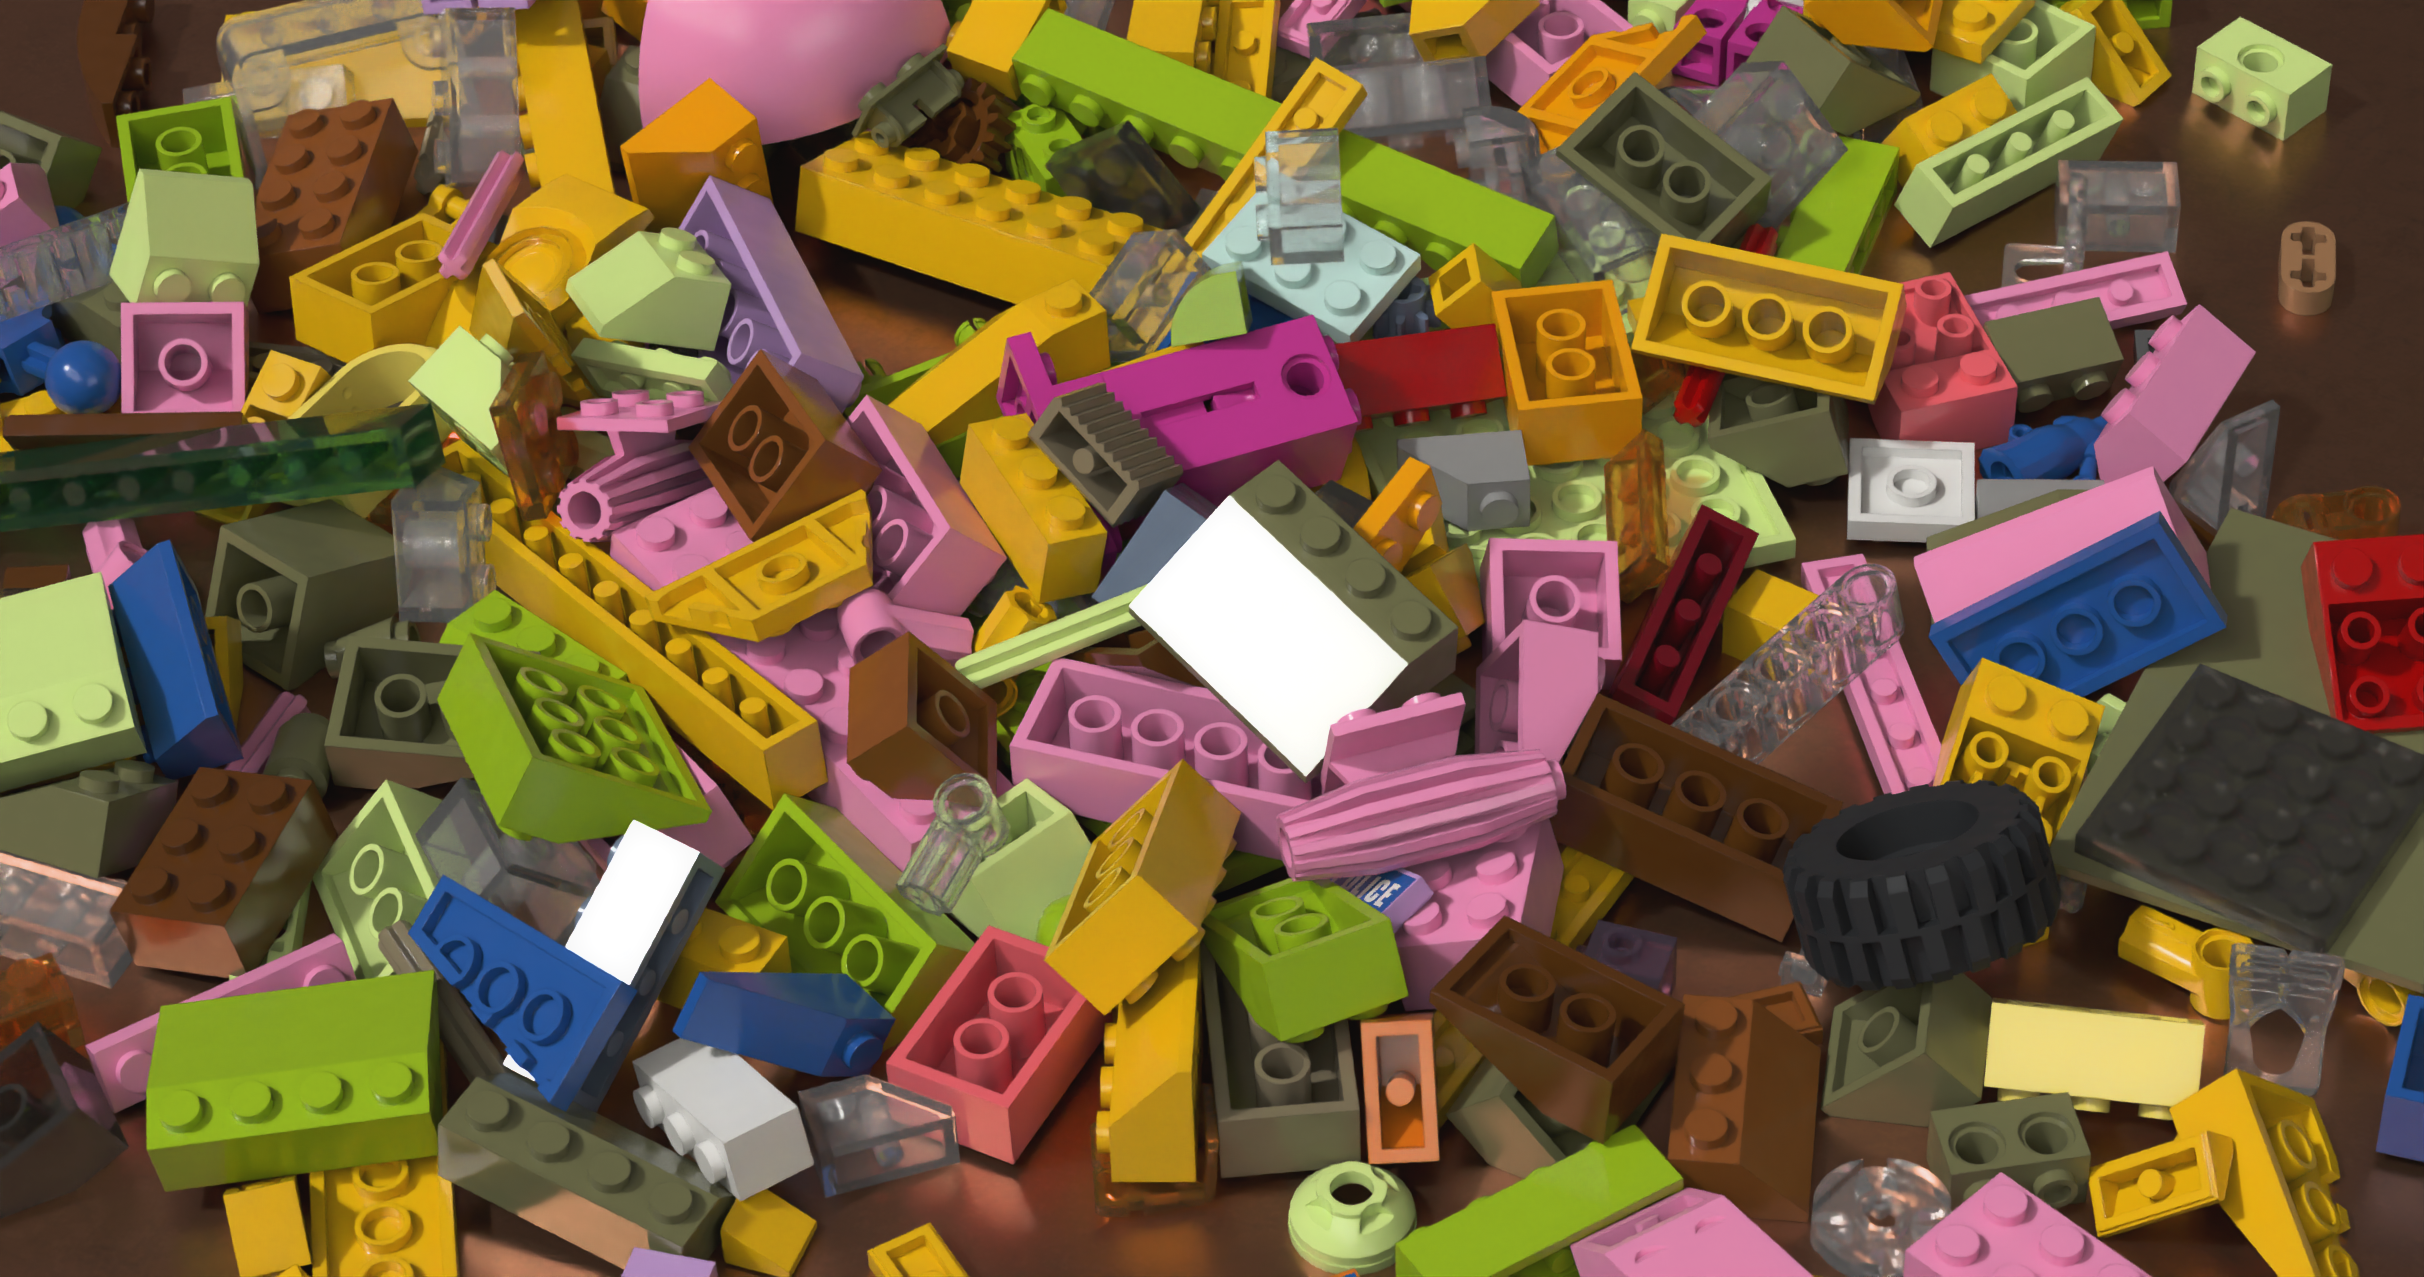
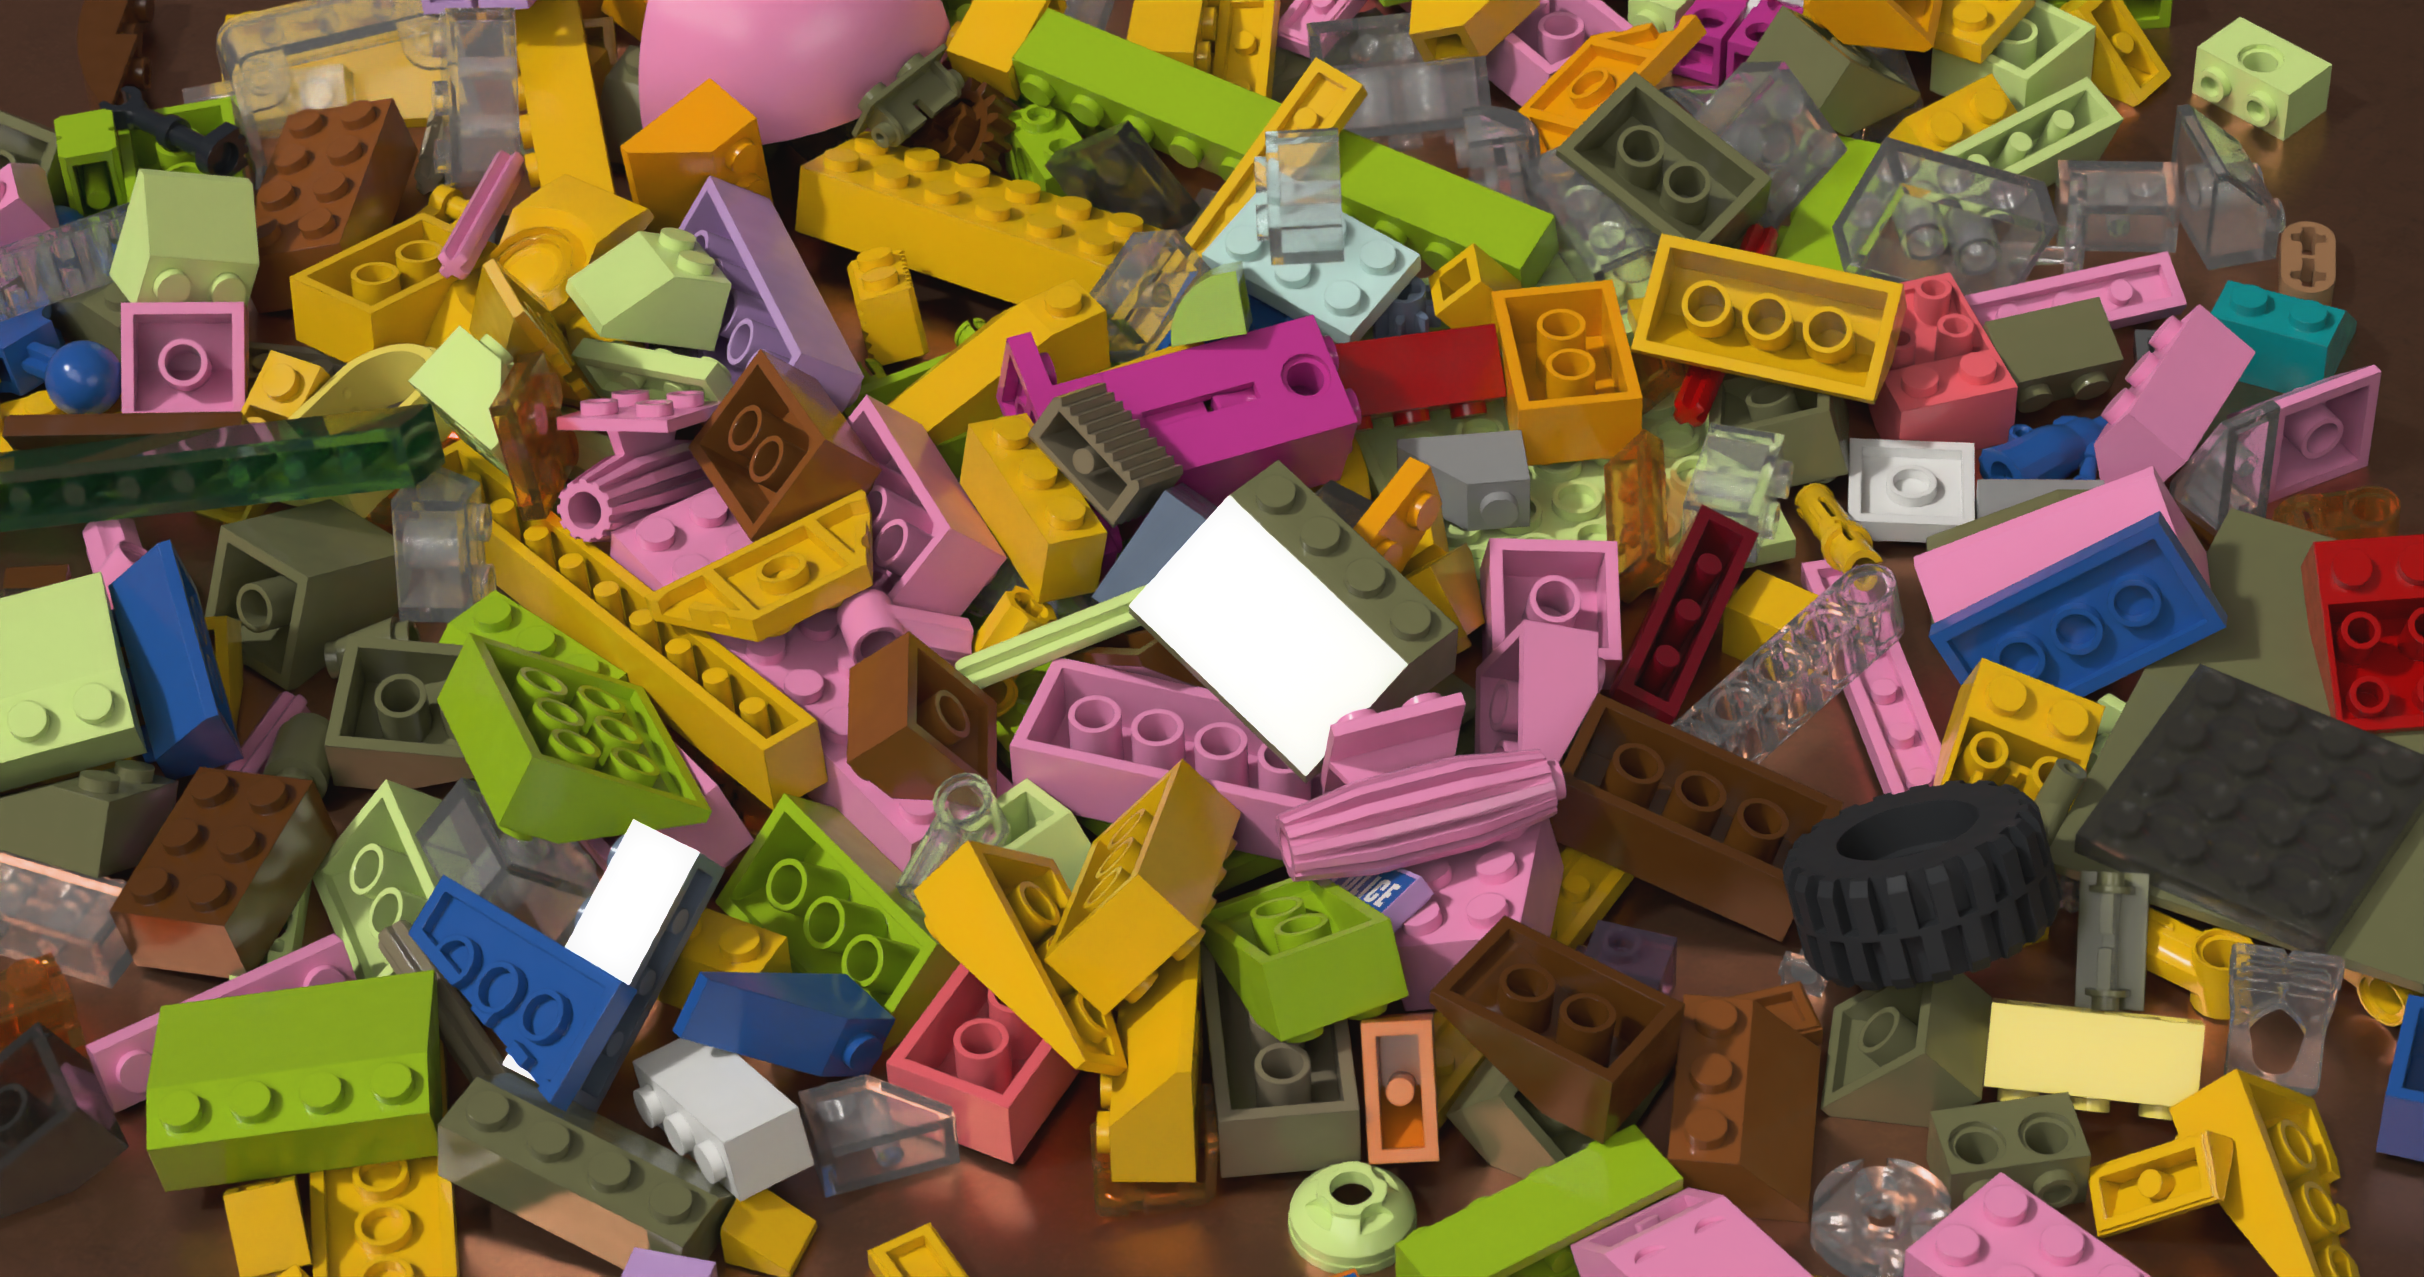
(91, 161): none -> lime brick
(215, 154): none -> black piece
(887, 305): none -> yellow brick
(998, 919): none -> yellow wedge
(1741, 478): none -> clear brick
(1841, 539): none -> yellow pin
(1940, 215): none -> clear brick
(2058, 795): none -> olive arm
(2112, 940): none -> olive hinge
(2223, 195): none -> clear slope
(2291, 336): none -> teal slope
(2323, 430): none -> bright pink slope

